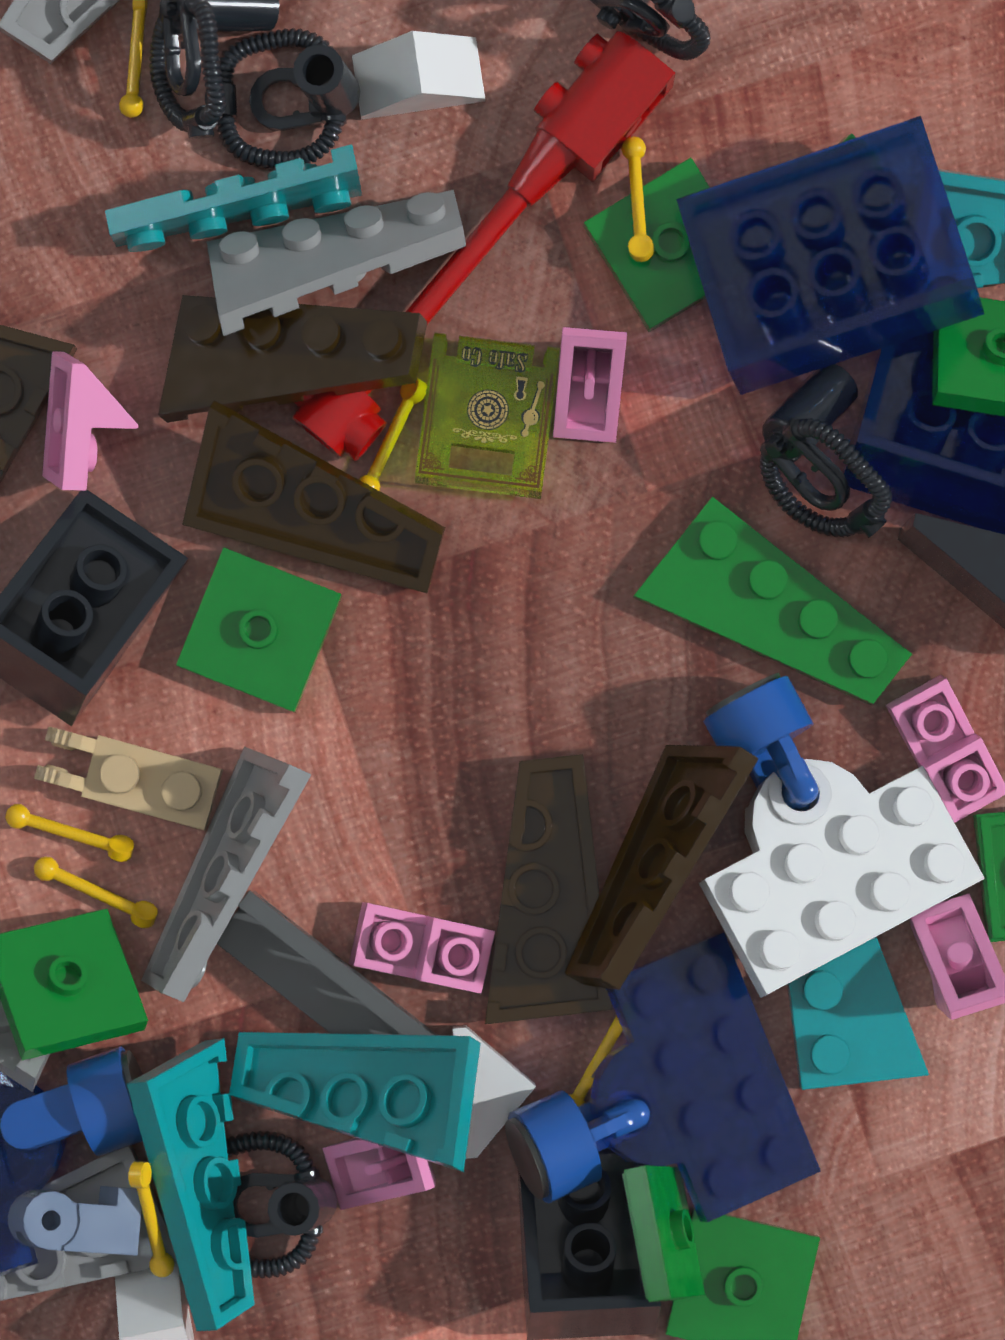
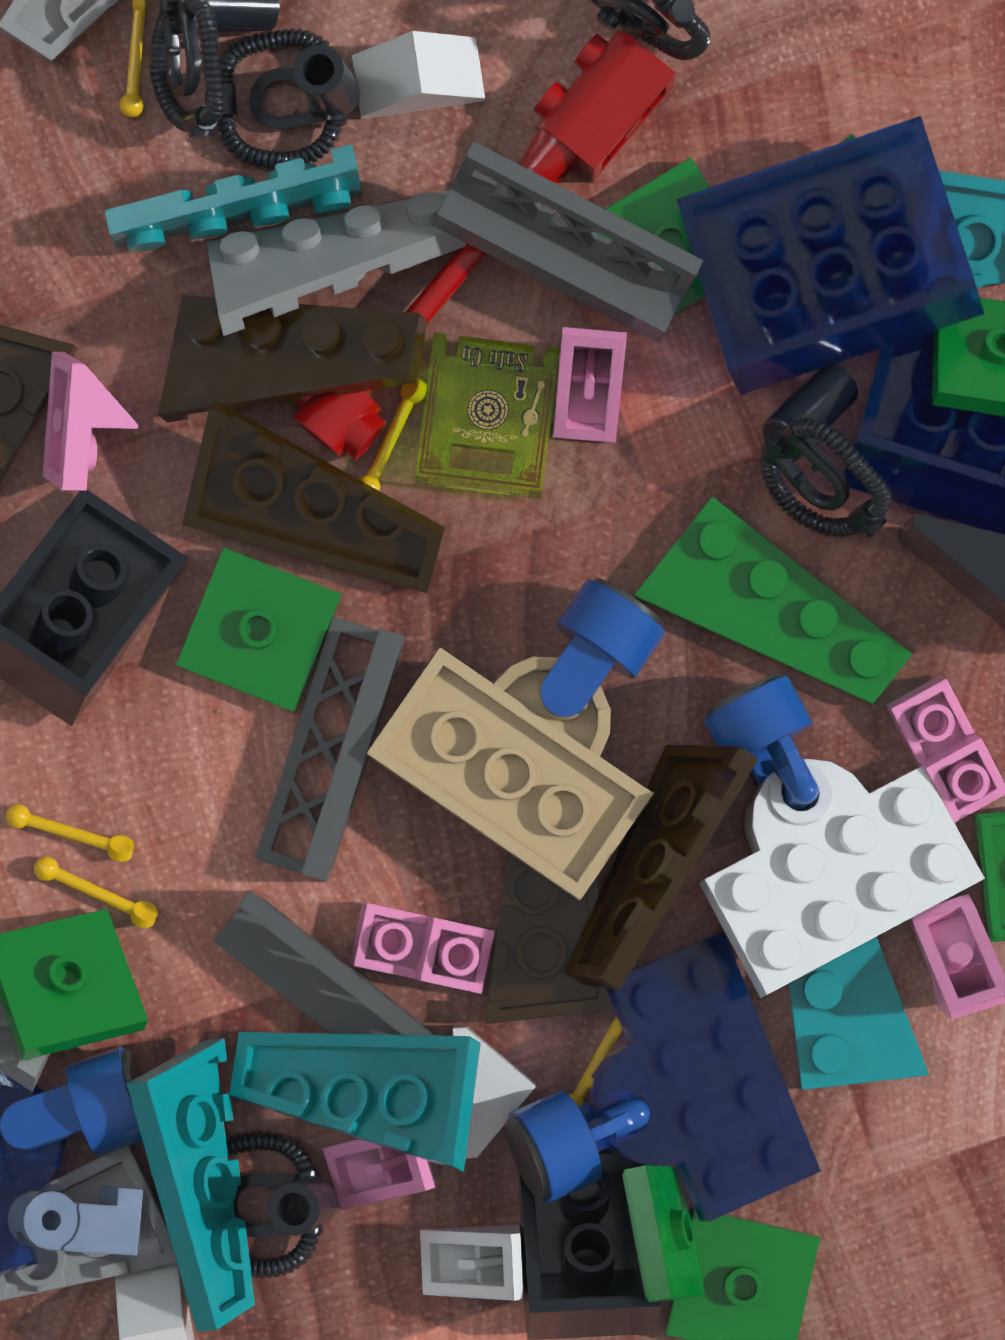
(137, 779): tan hinge -> none
(139, 1177): yellow hinge -> none
(232, 851): light grey wing -> none
(353, 755): none -> dark grey fence
(472, 1262): none -> white slope
(527, 750): none -> tan plate
(565, 244): none -> dark grey fence
(640, 245): yellow hinge -> none

